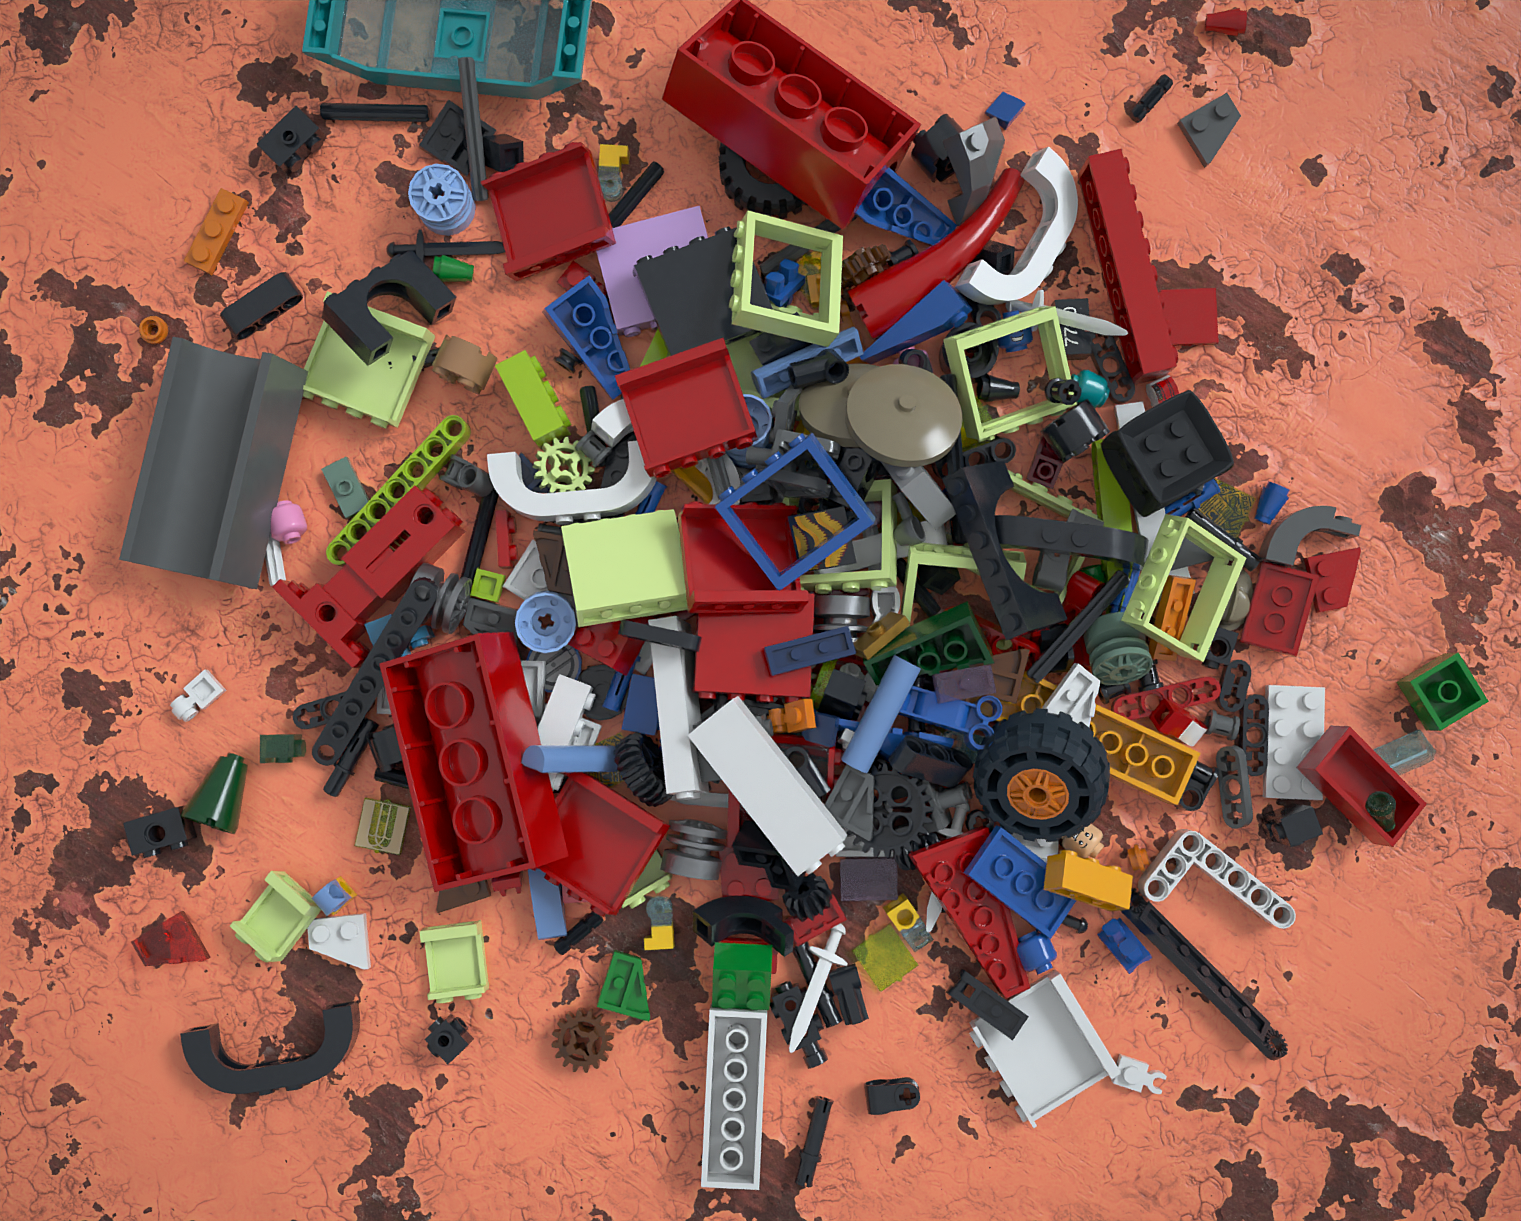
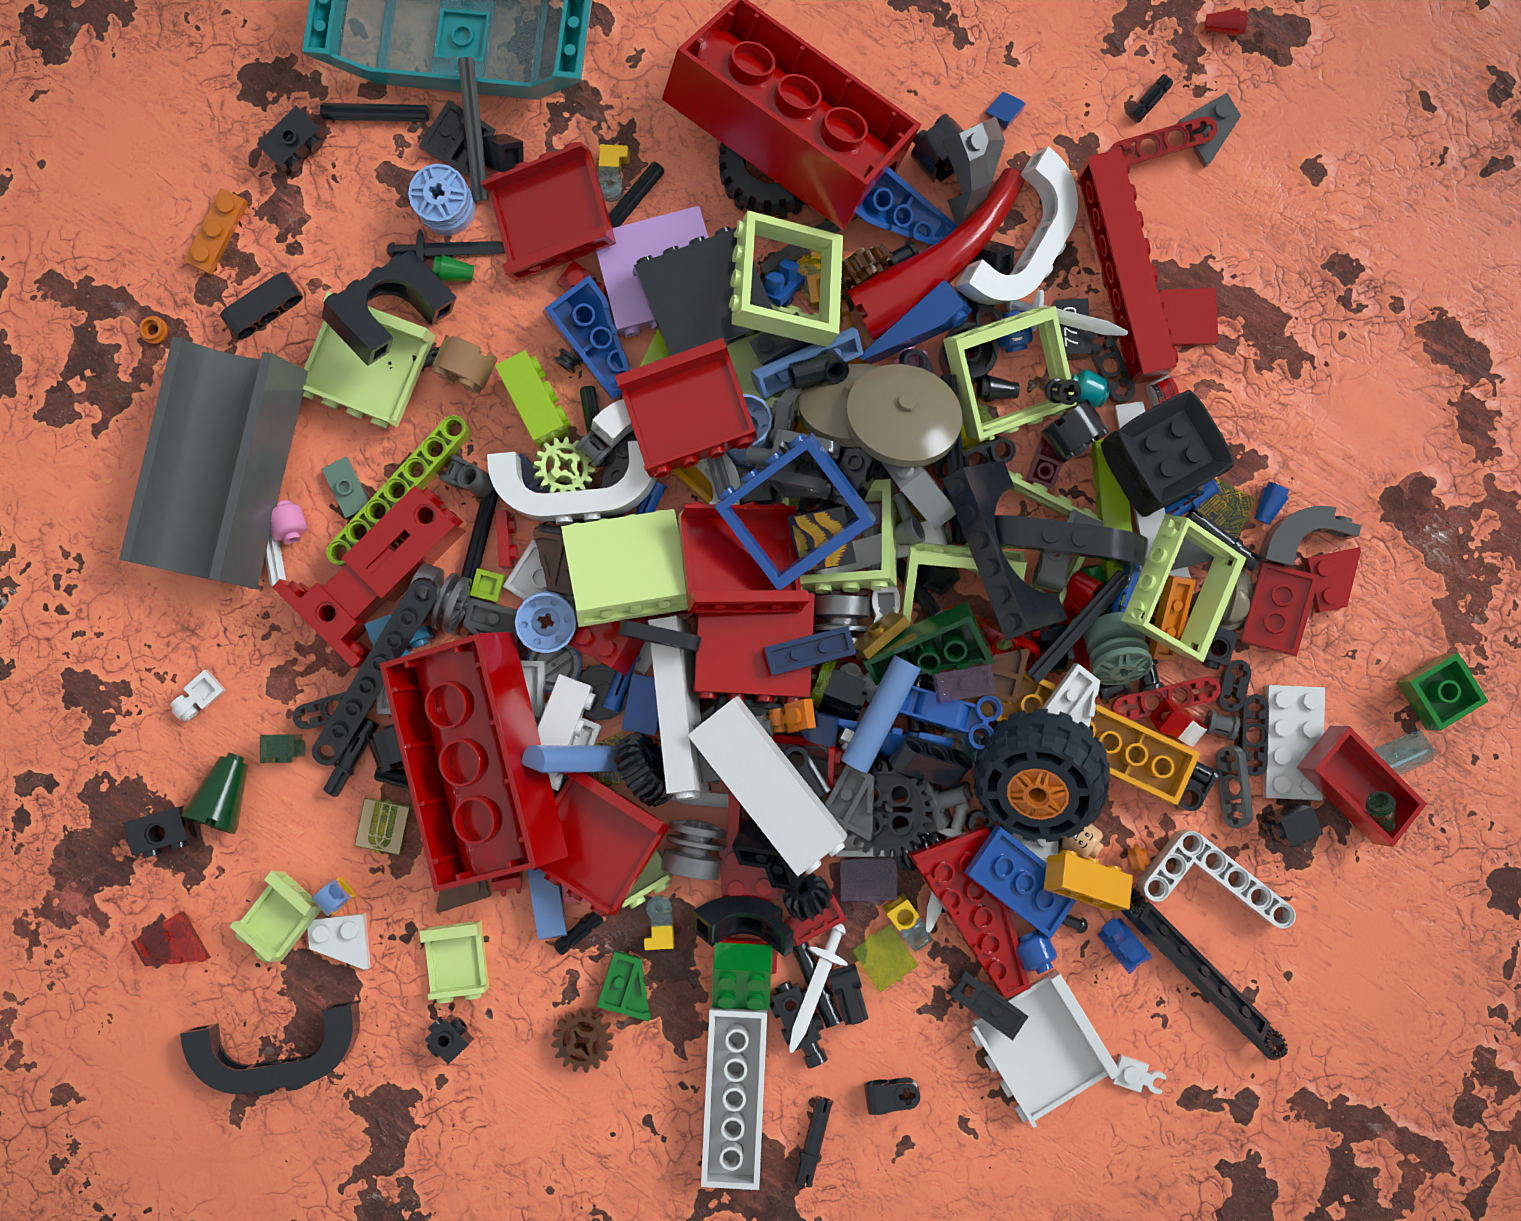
(1160, 138): none -> red beam

